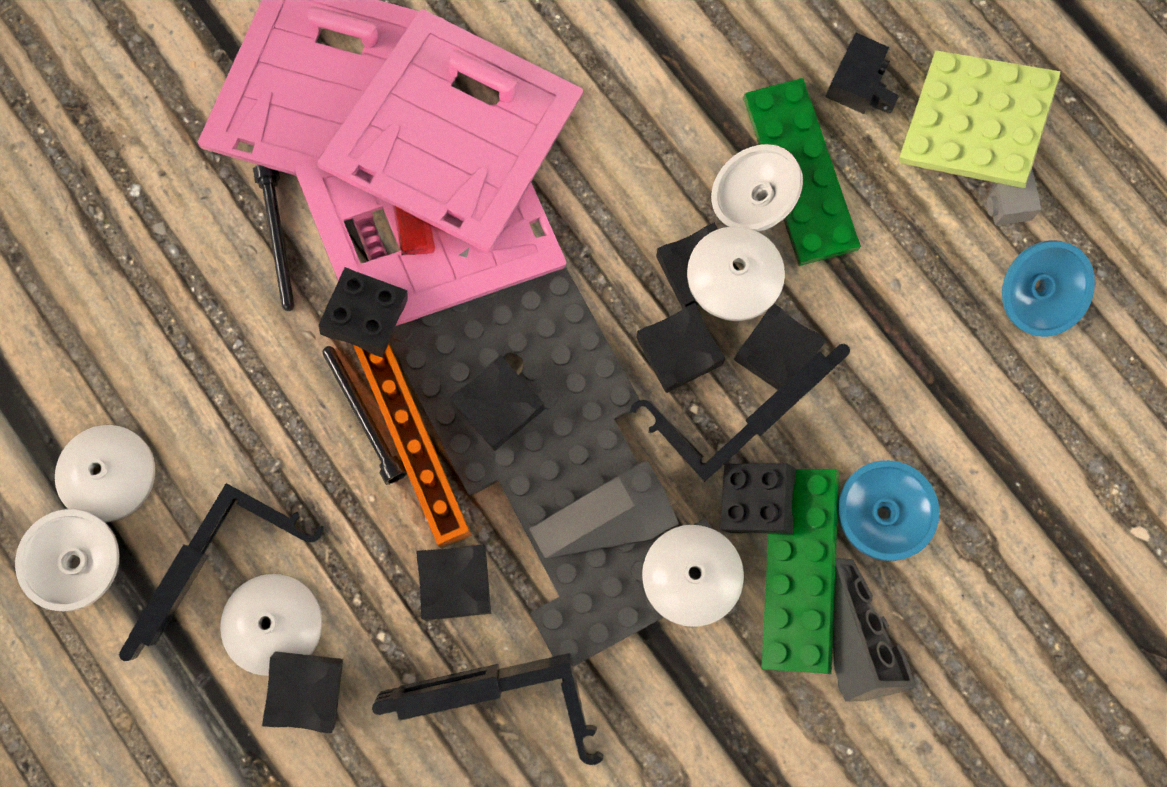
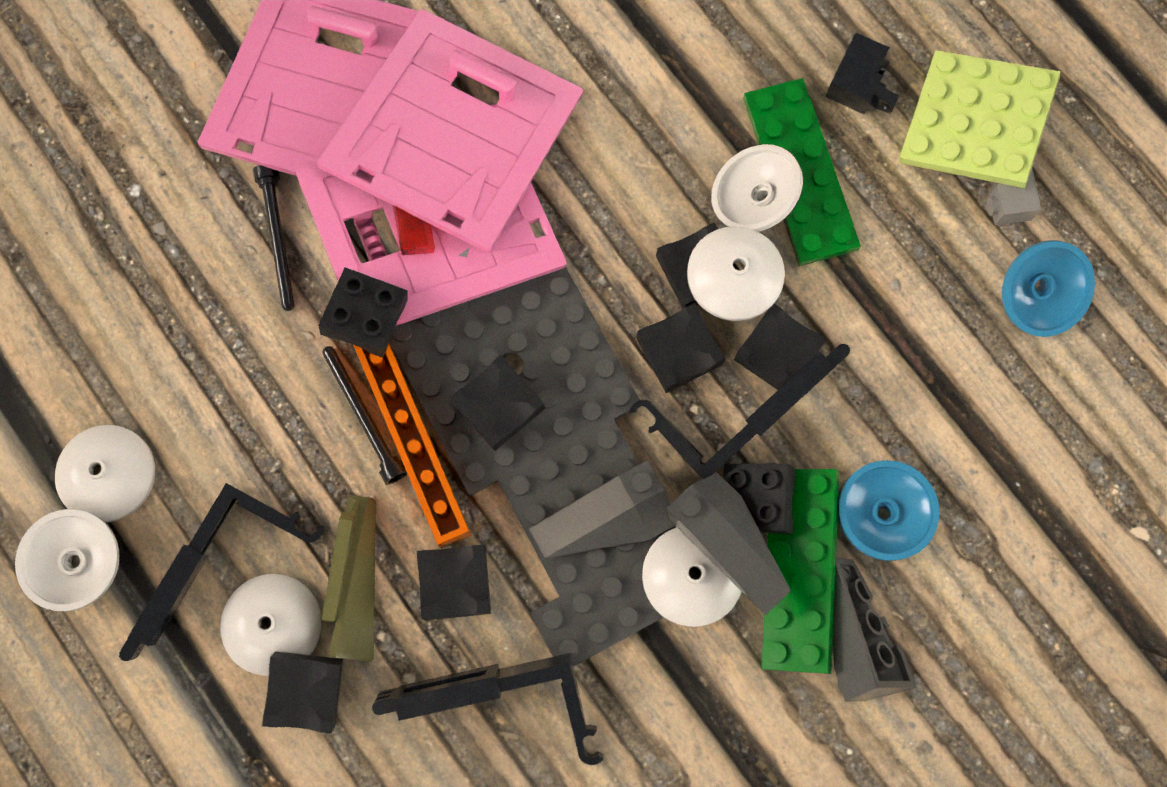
(352, 582): none -> olive wedge
(726, 533): none -> dark grey wedge

